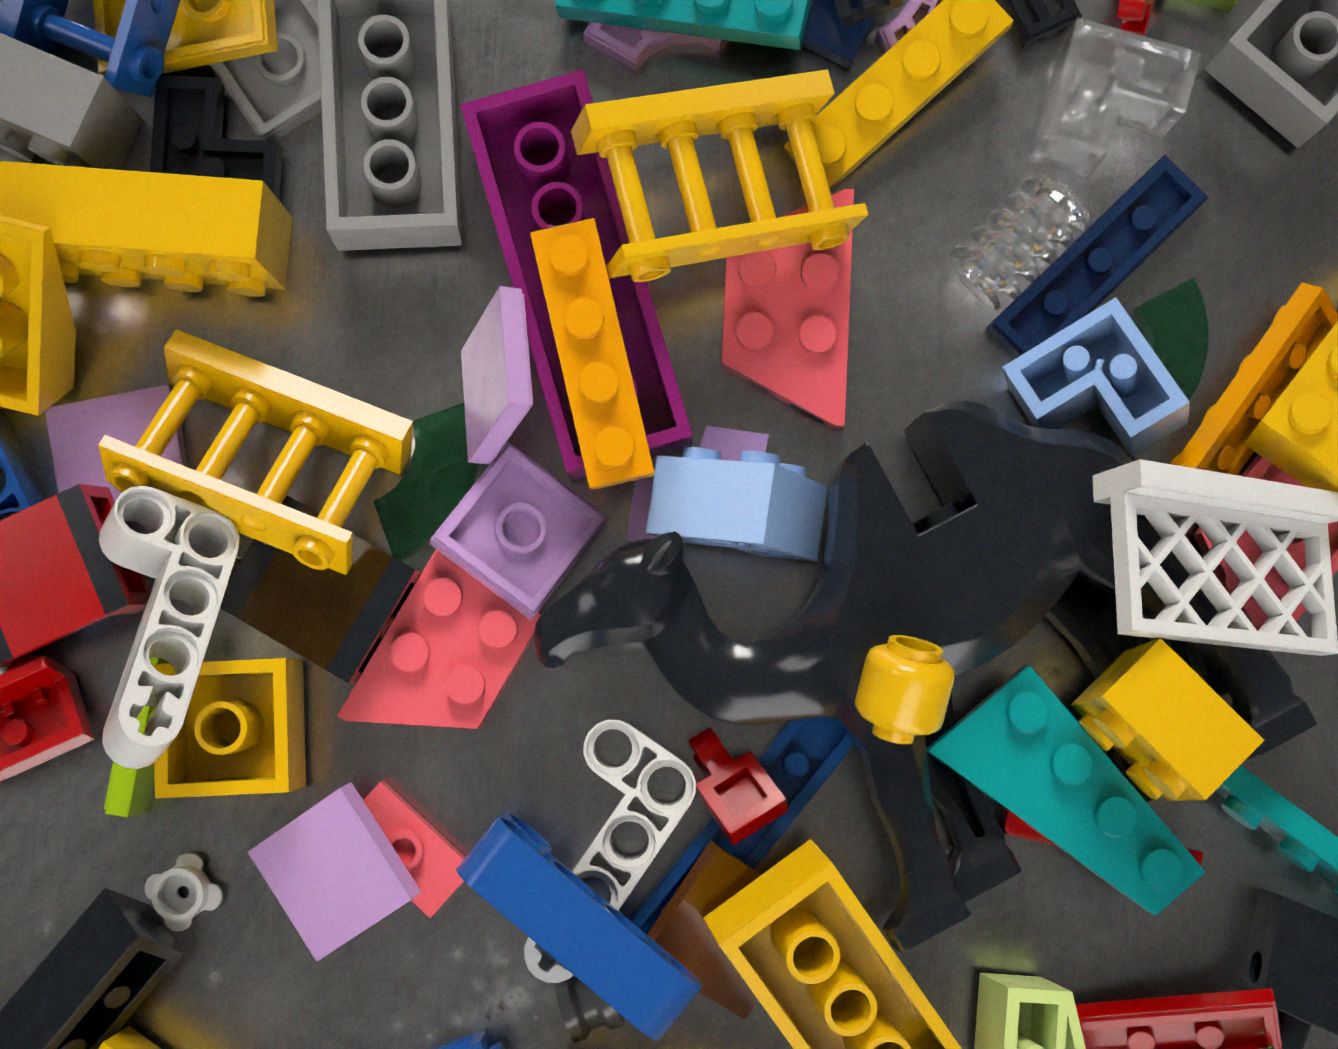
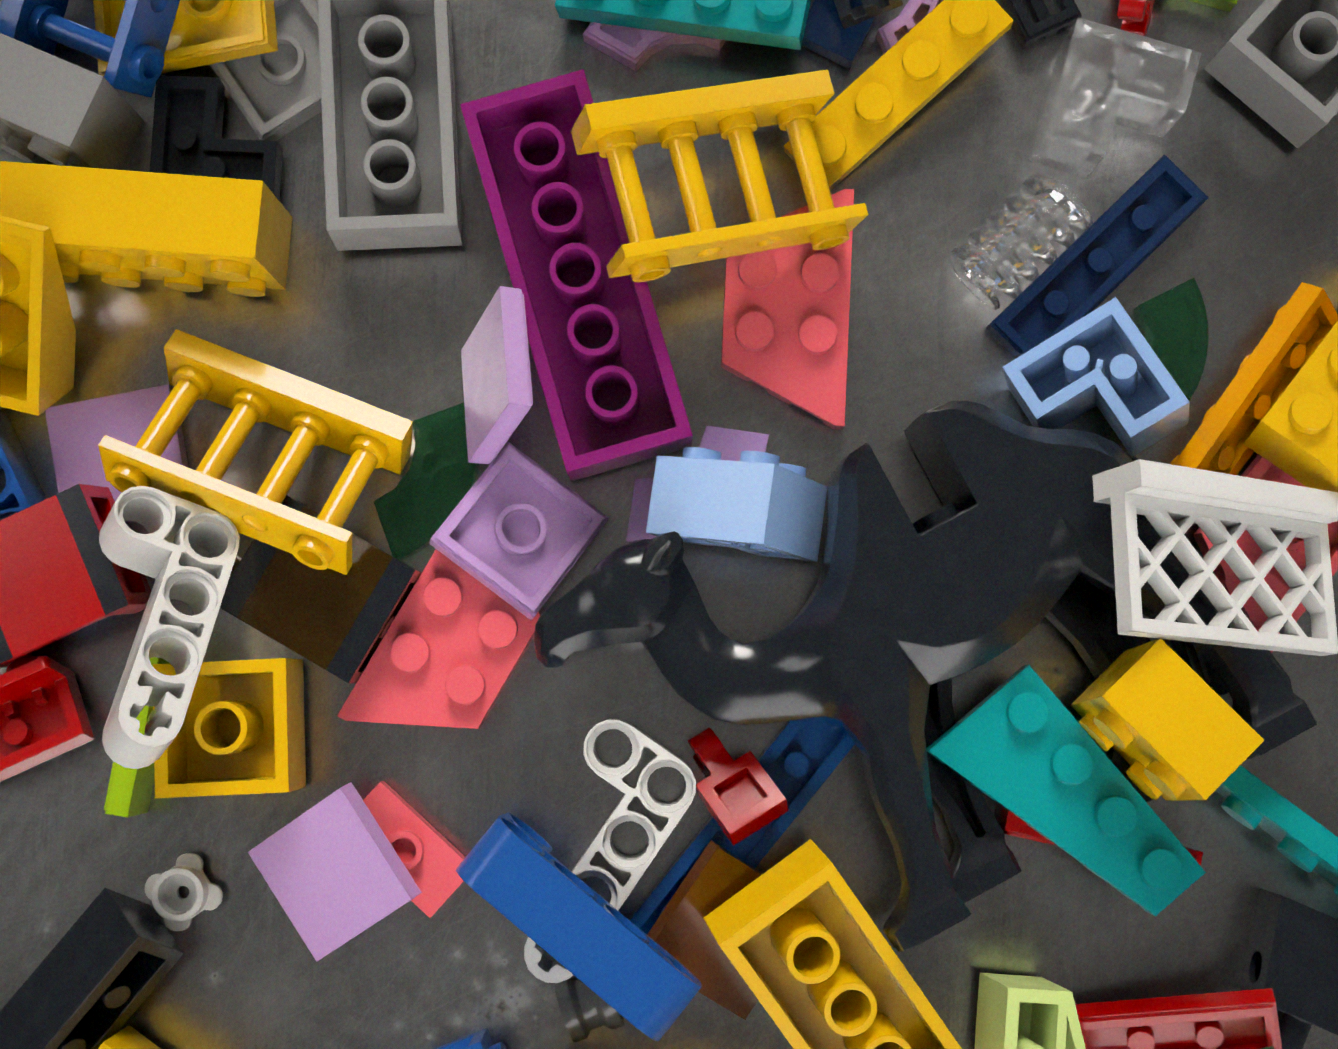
(592, 354): light orange plate -> none
(904, 689): yellow head -> none

